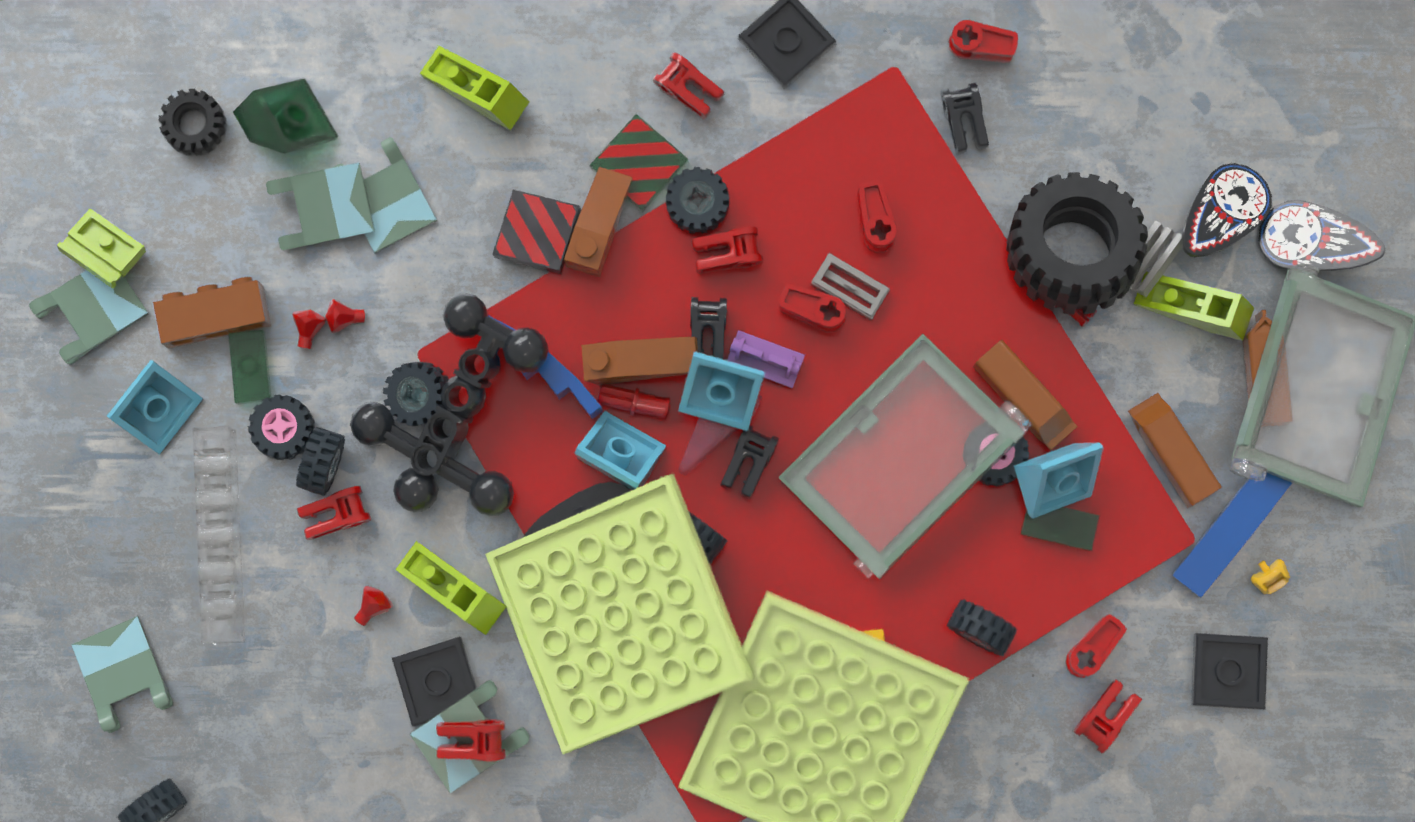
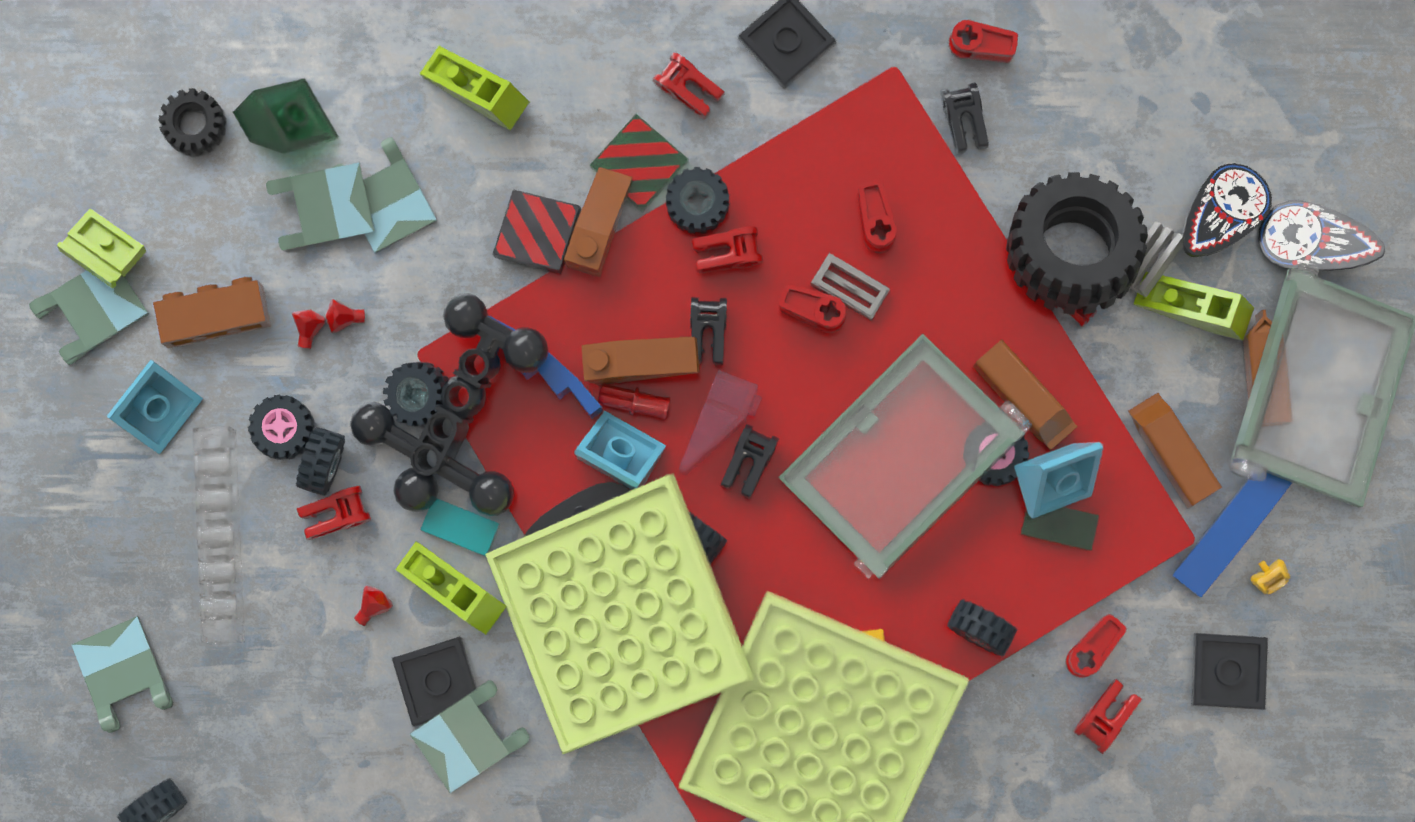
(249, 366): clear green plate -> none
(460, 527): none -> teal tile
(485, 735): red piece -> none
(721, 391): medium azure slope -> none
(776, 361): medium lavender hinge -> none

